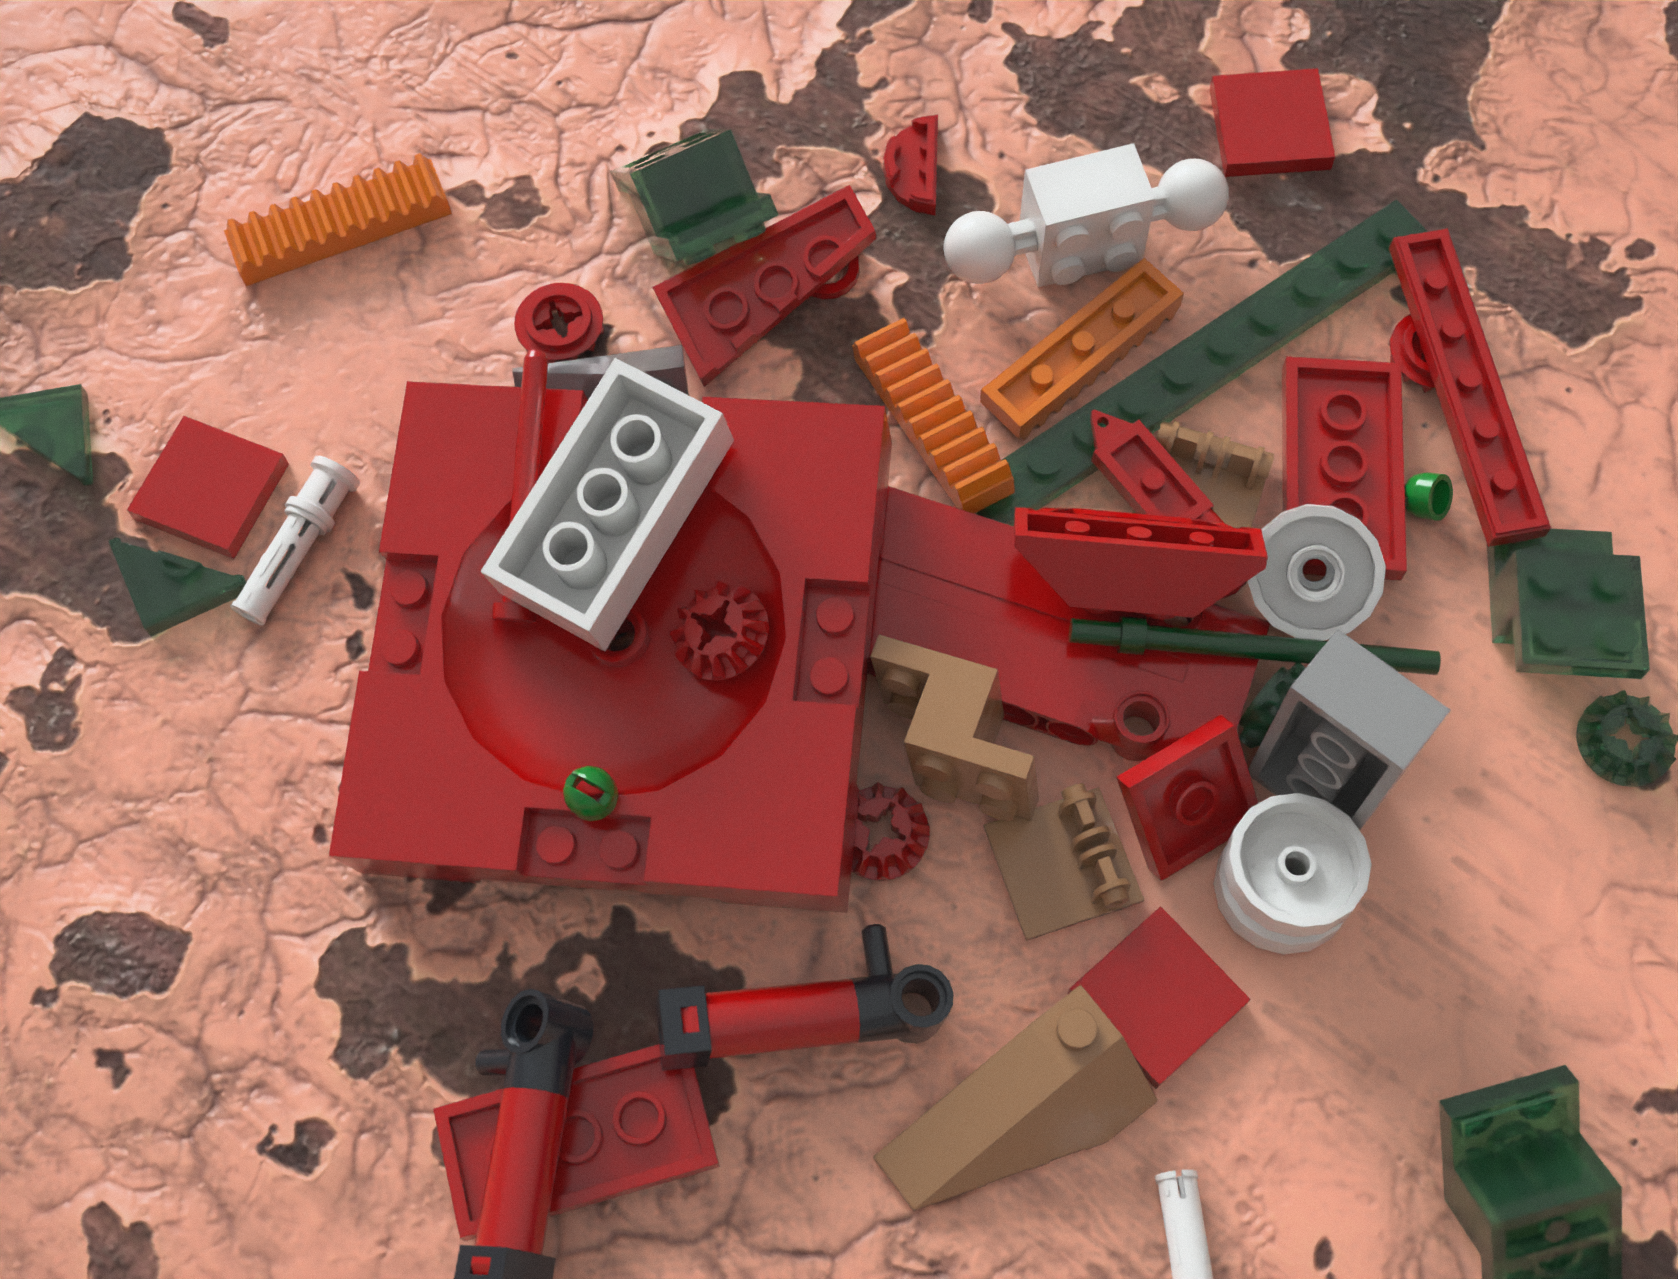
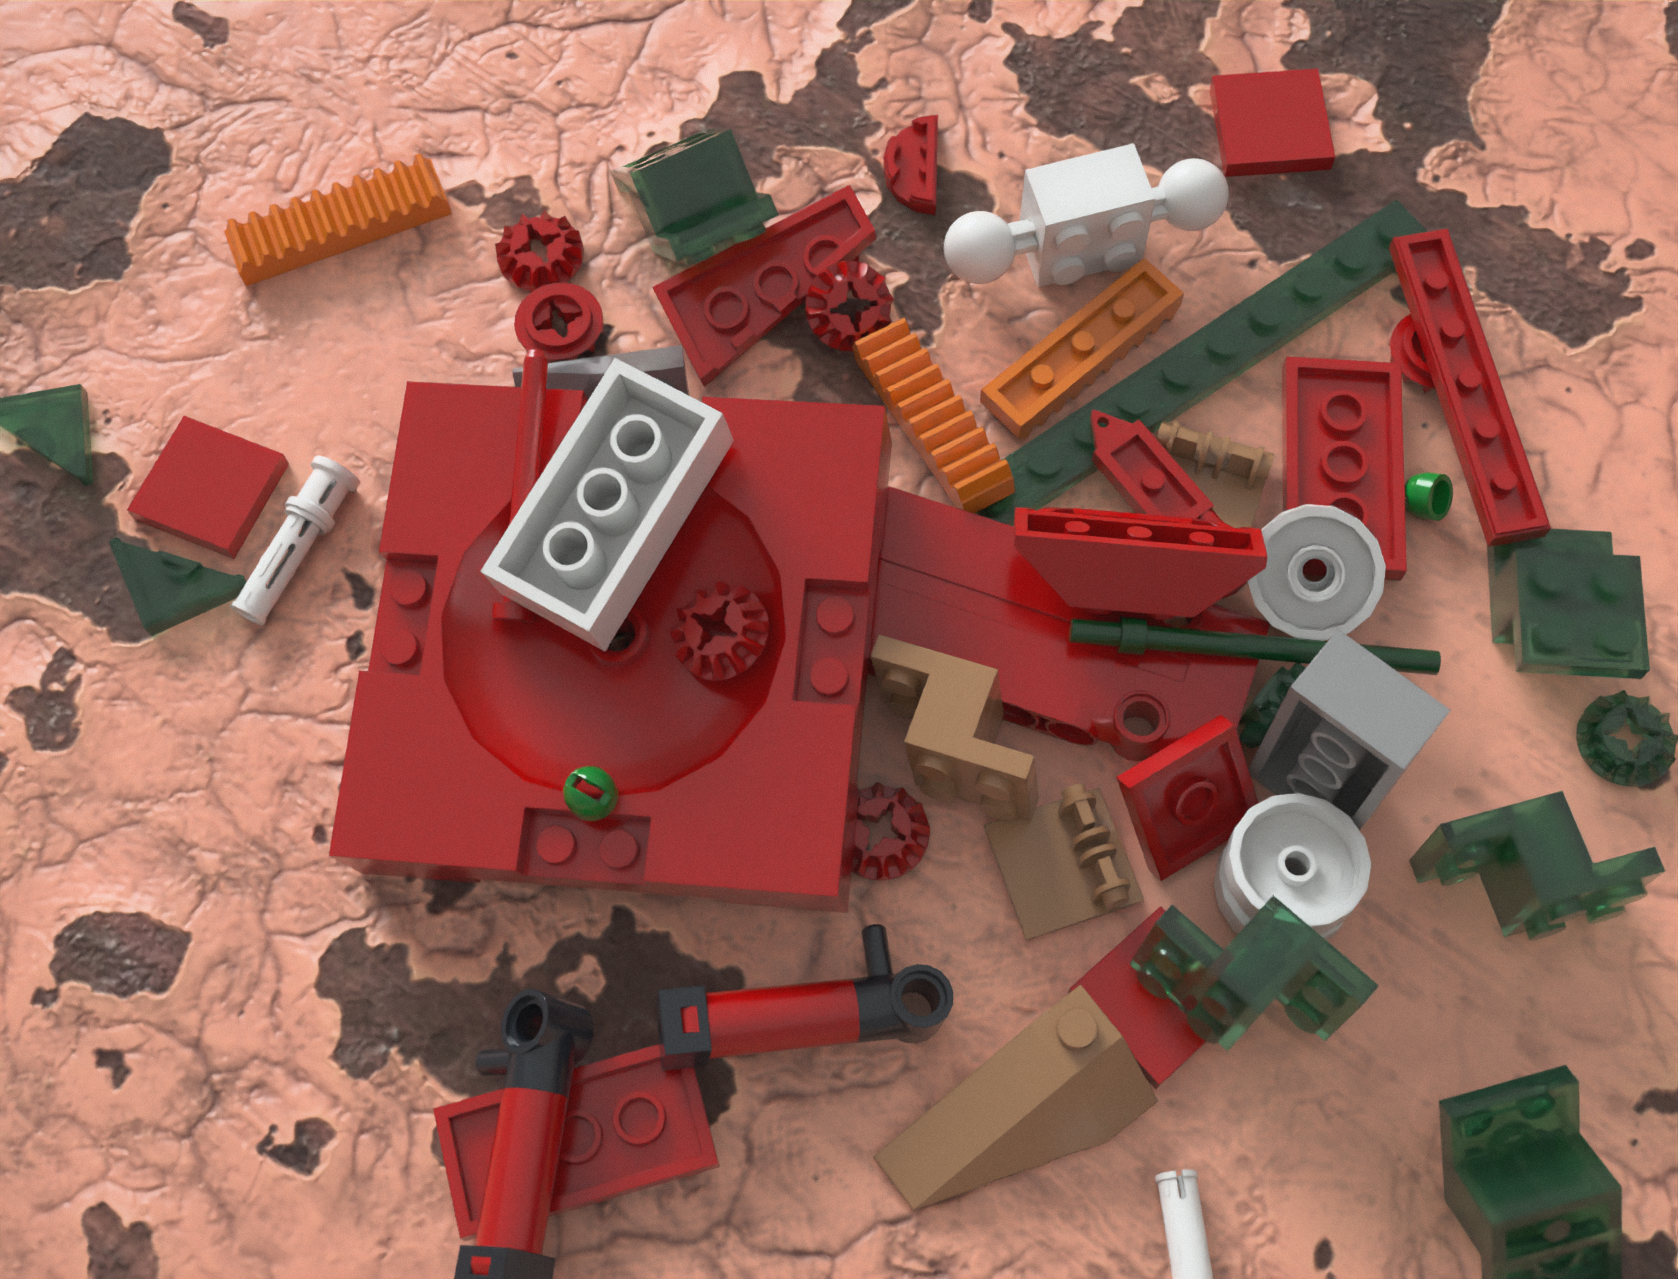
(524, 267): none -> red gear
(830, 289): none -> red gear
(1267, 960): none -> clear green bracket
(1535, 866): none -> clear green bracket

